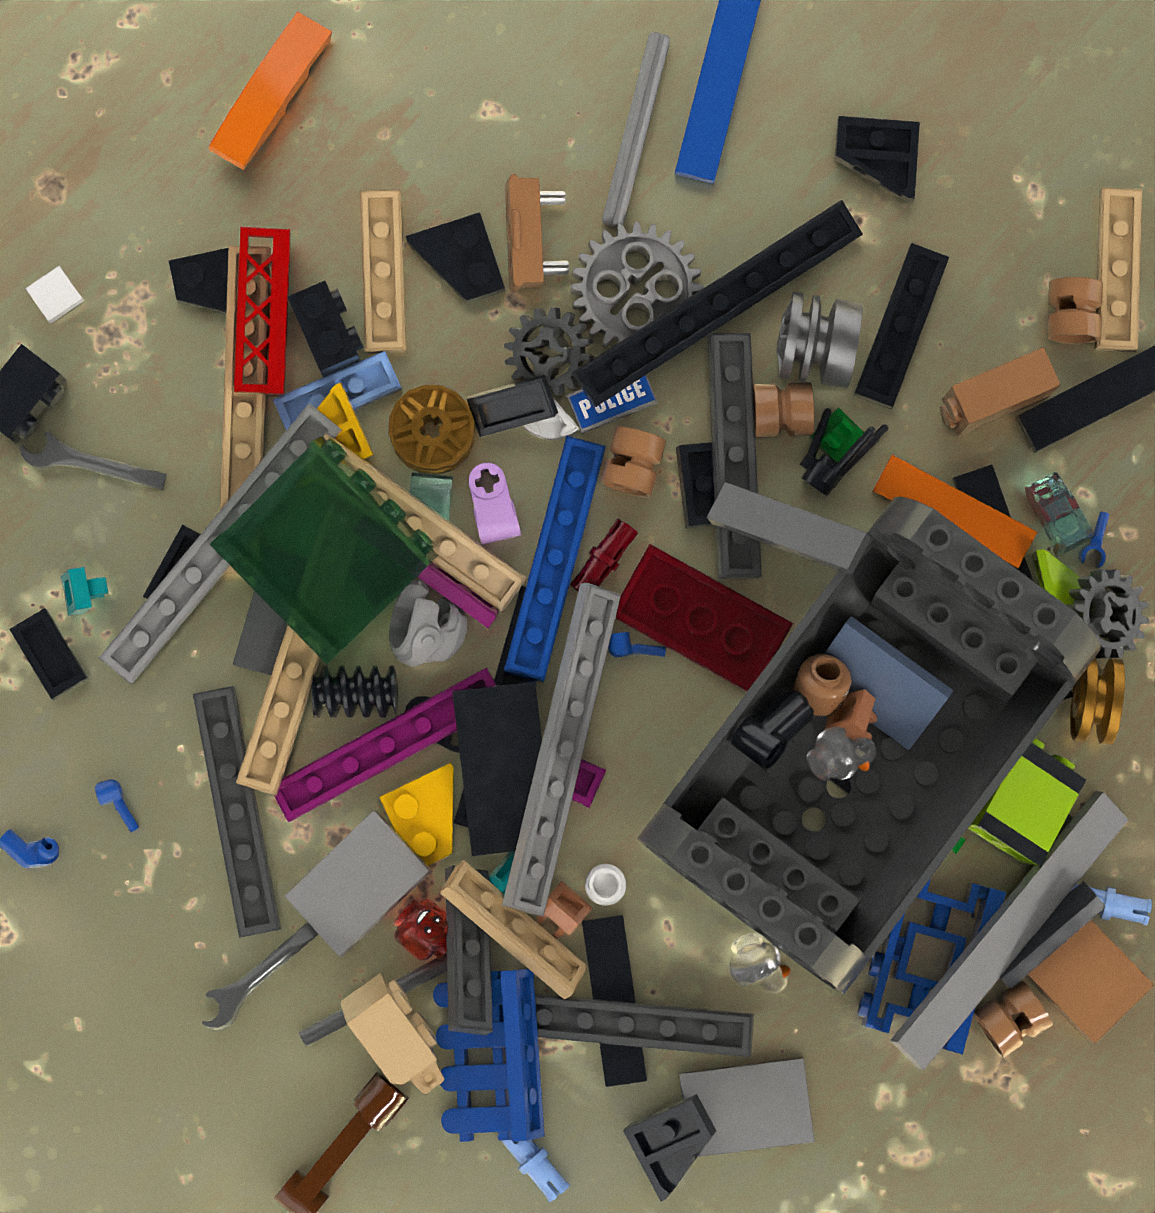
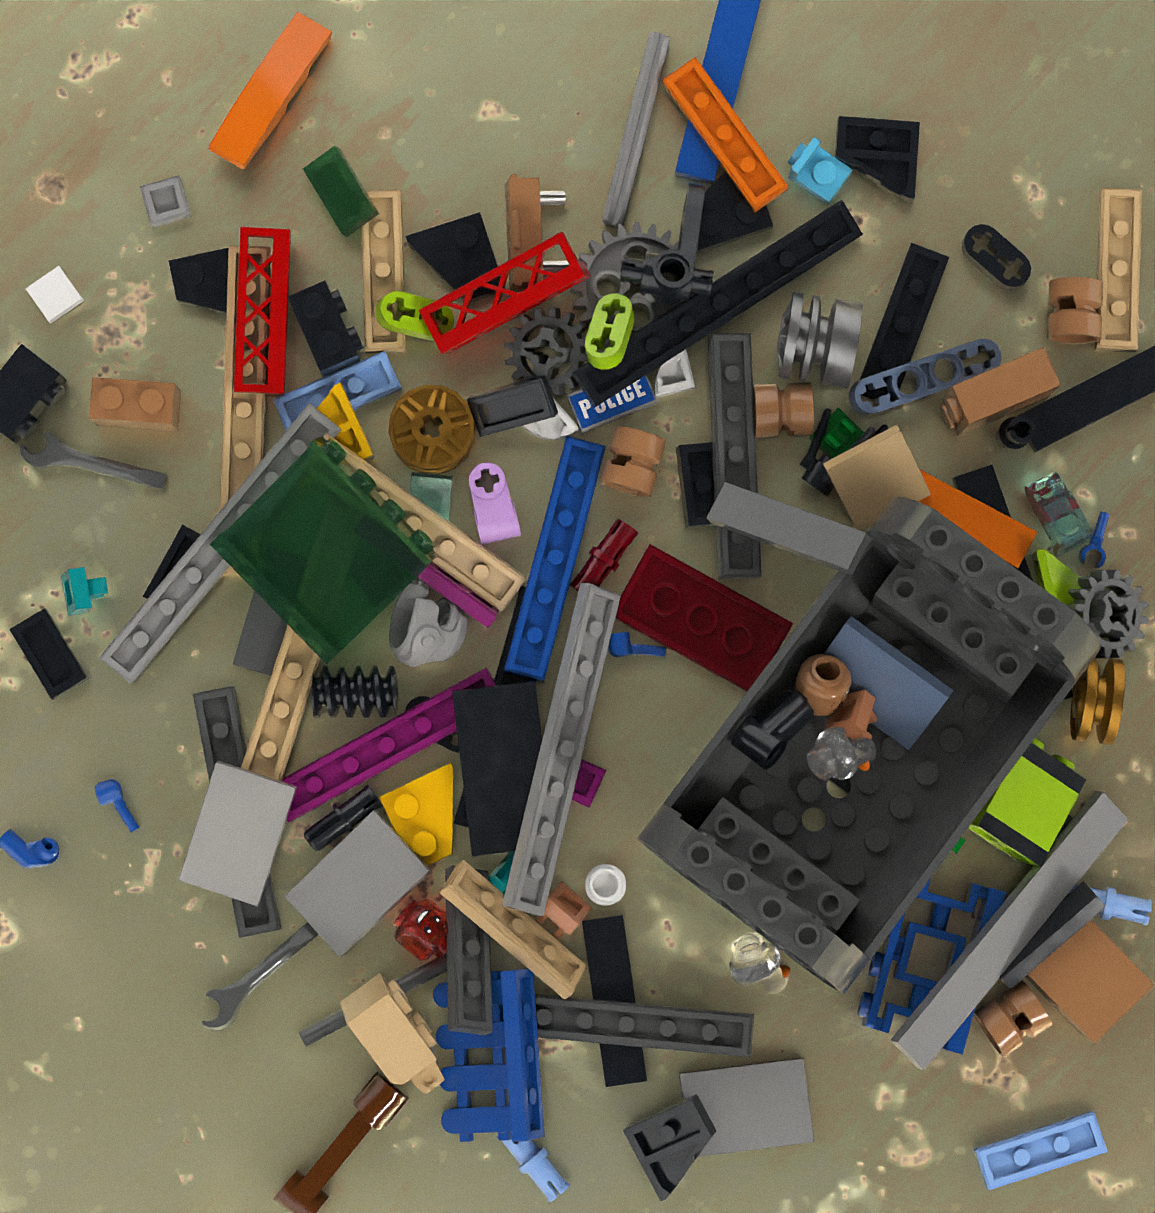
(135, 404): none -> medium nougat brick
(165, 201): none -> light grey tile
(237, 833): none -> light grey tile
(341, 191): none -> clear green tile
(342, 818): none -> black axle
(411, 324): none -> lime beam
(511, 308): none -> red fence
(601, 329): none -> lime beam
(674, 376): none -> white tile
(681, 262): none -> black piece
(725, 134): none -> orange tile
(728, 216): none -> black wing
(817, 171): none -> medium azure bracket
(875, 474): none -> tan tile
(925, 377): none -> sand blue beam
(1003, 250): none -> black beam
(1015, 432): none -> black axle
(1040, 1150): none -> light blue tile

